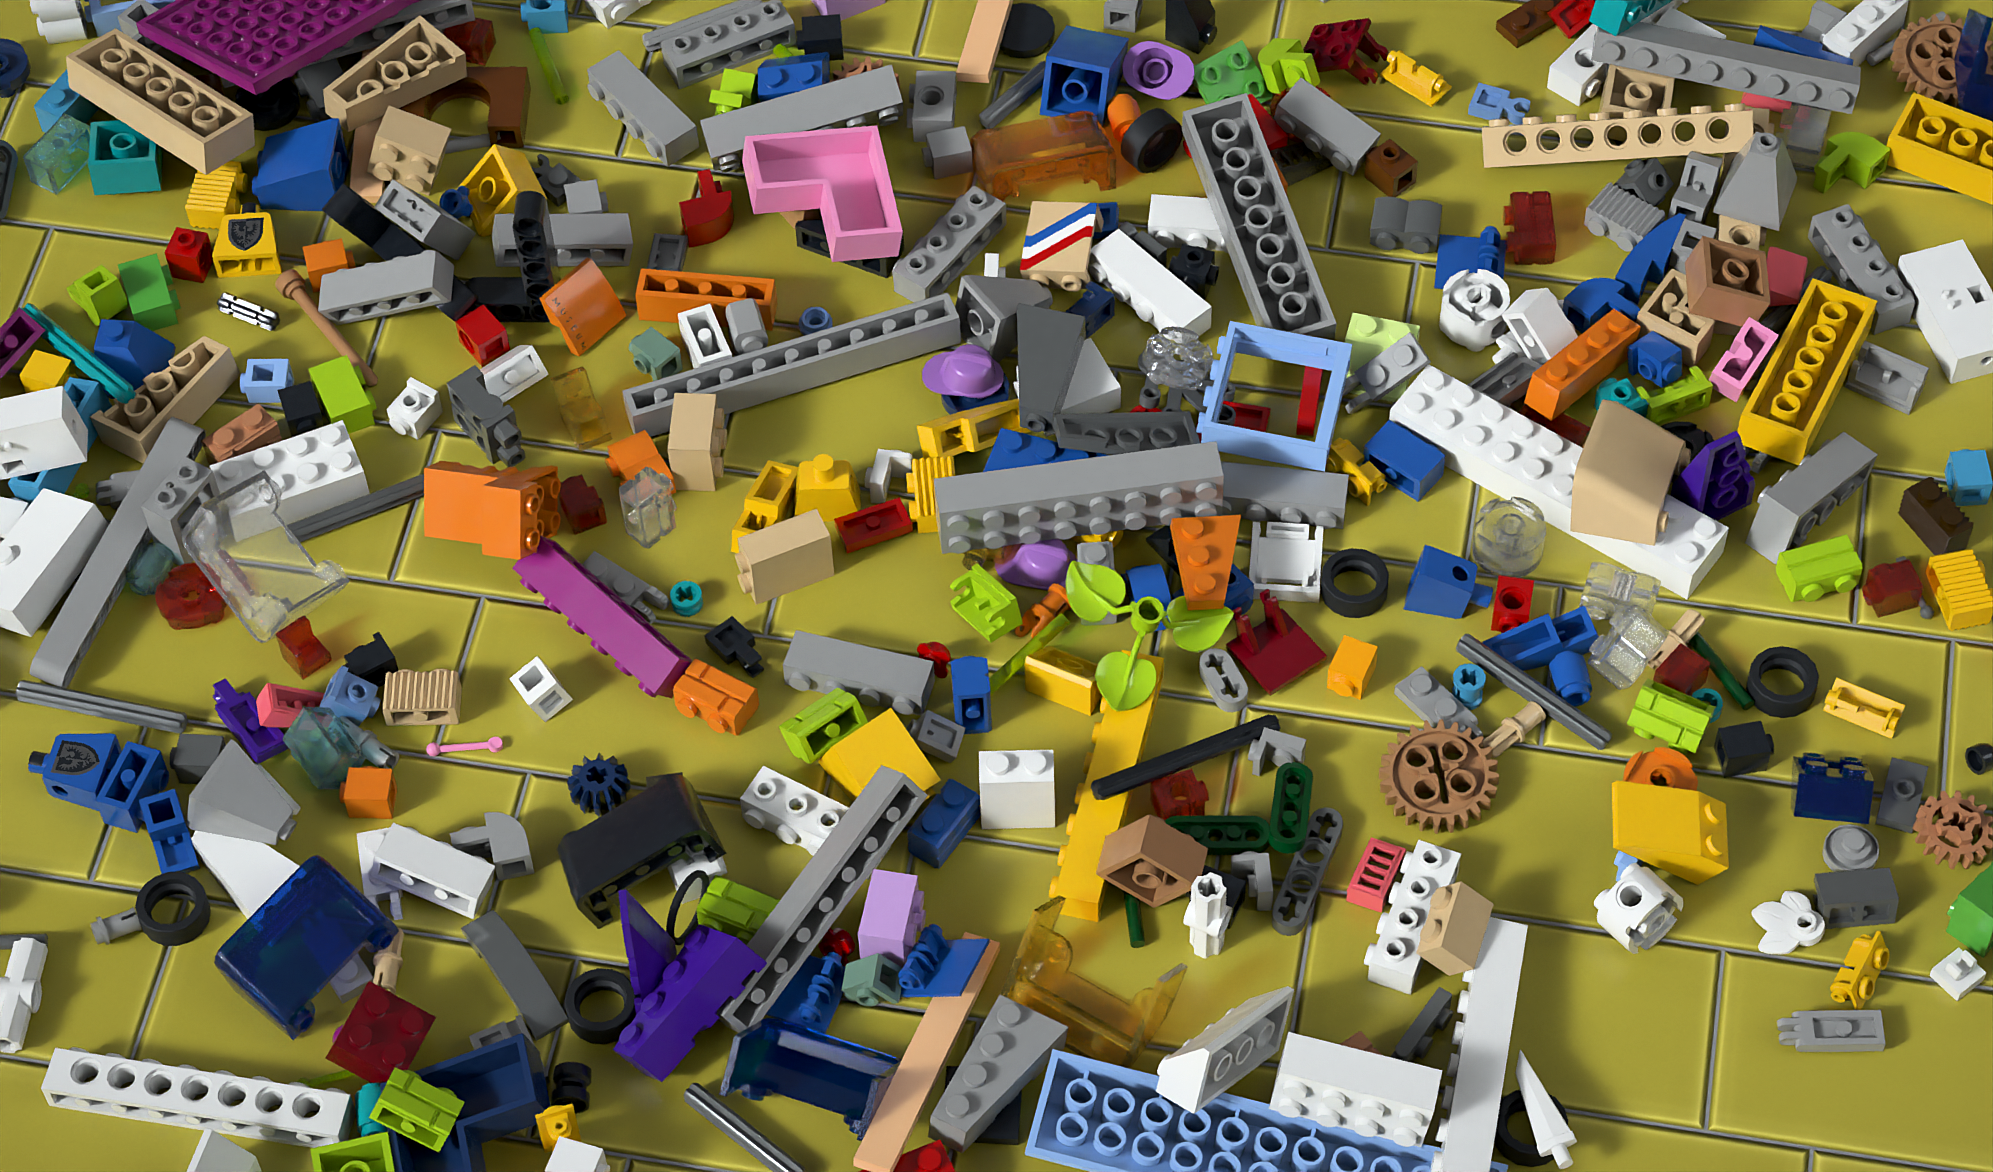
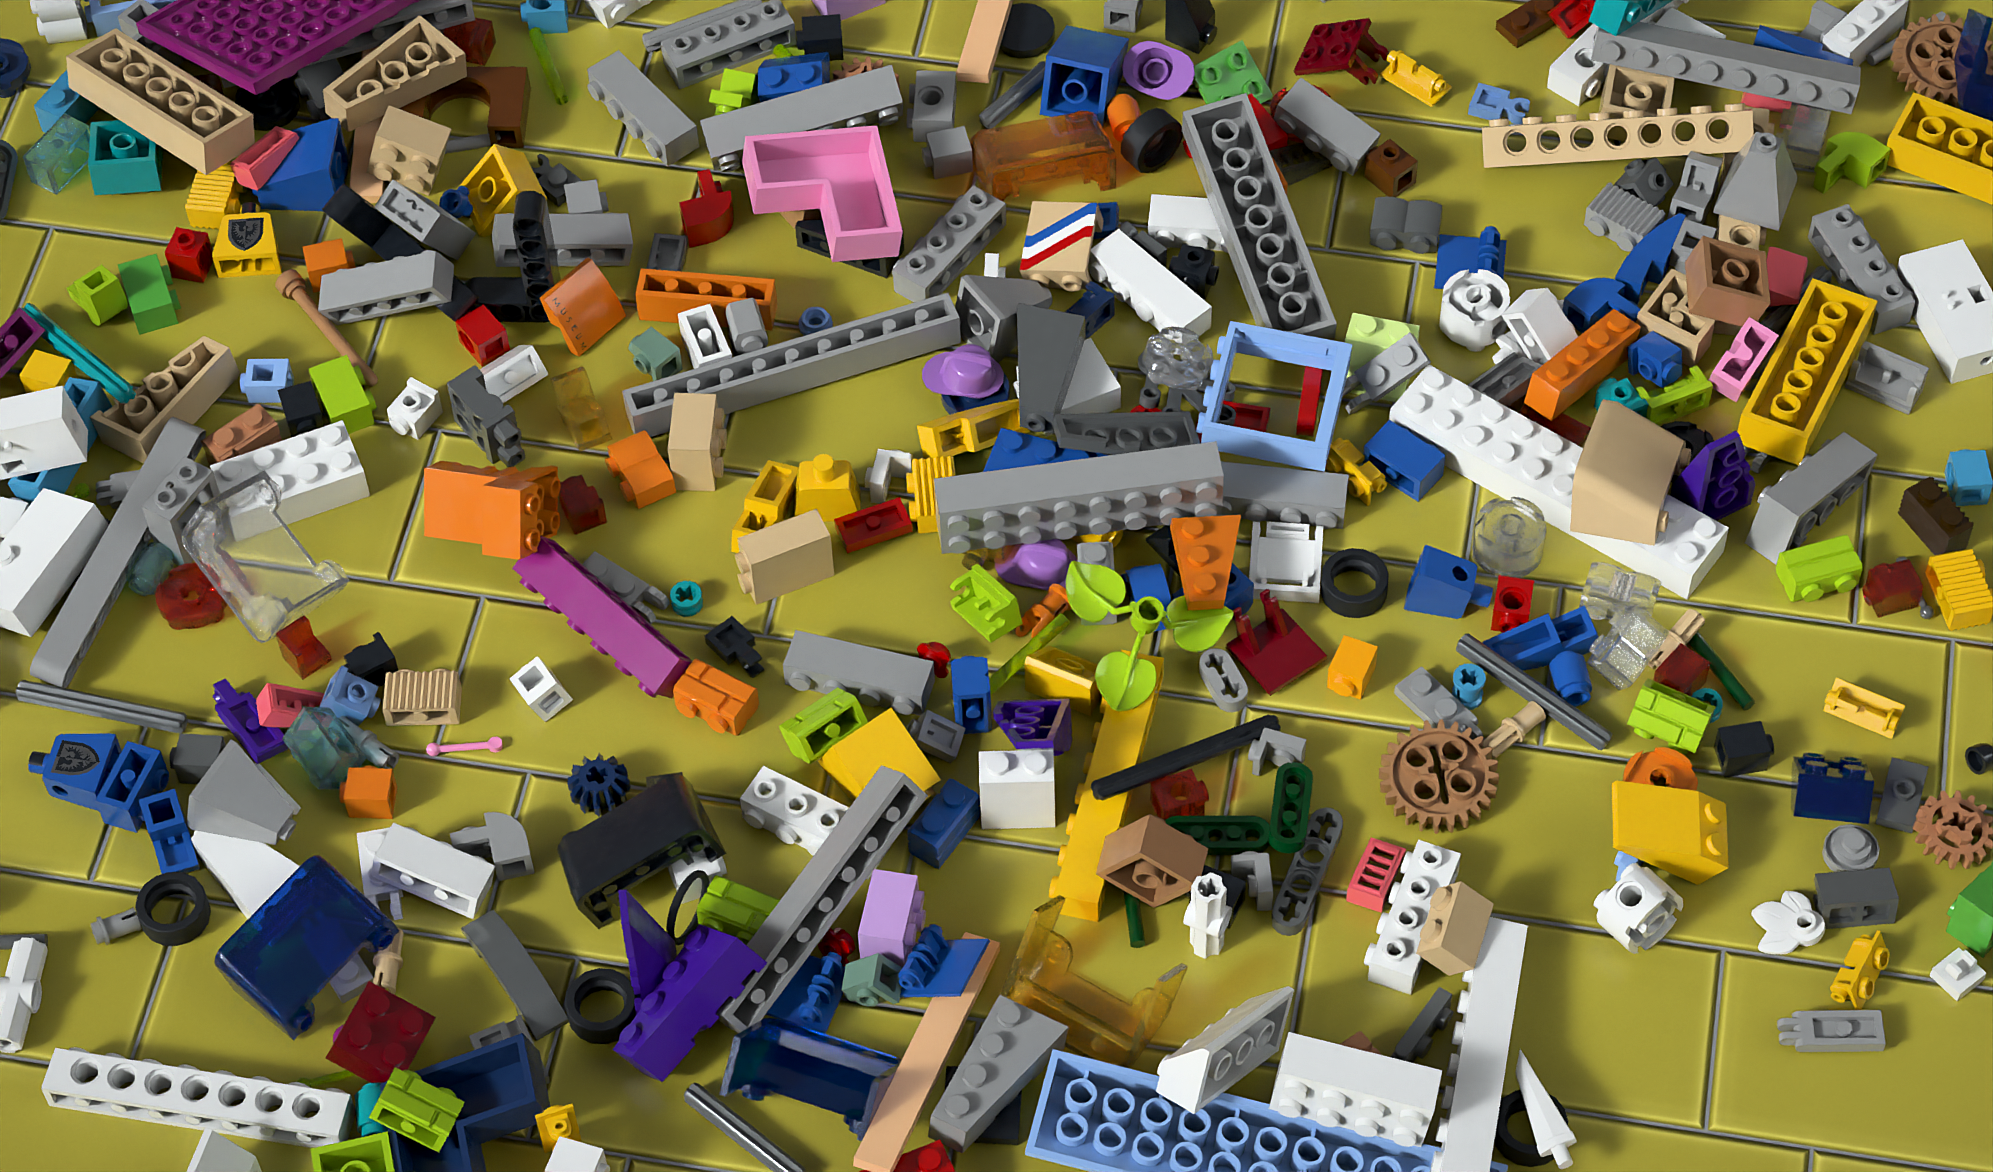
(132, 350): blue slope -> none
(248, 311): axle -> none
(263, 157): none -> coral slope
(358, 508): dark grey axle -> none
(572, 1085): black wheel -> none
(648, 507): clear brick -> none
(1036, 724): none -> dark purple wedge
(1284, 63): lime brick -> none
(1531, 228): clear red brick -> none
(1786, 659): black tyre -> none

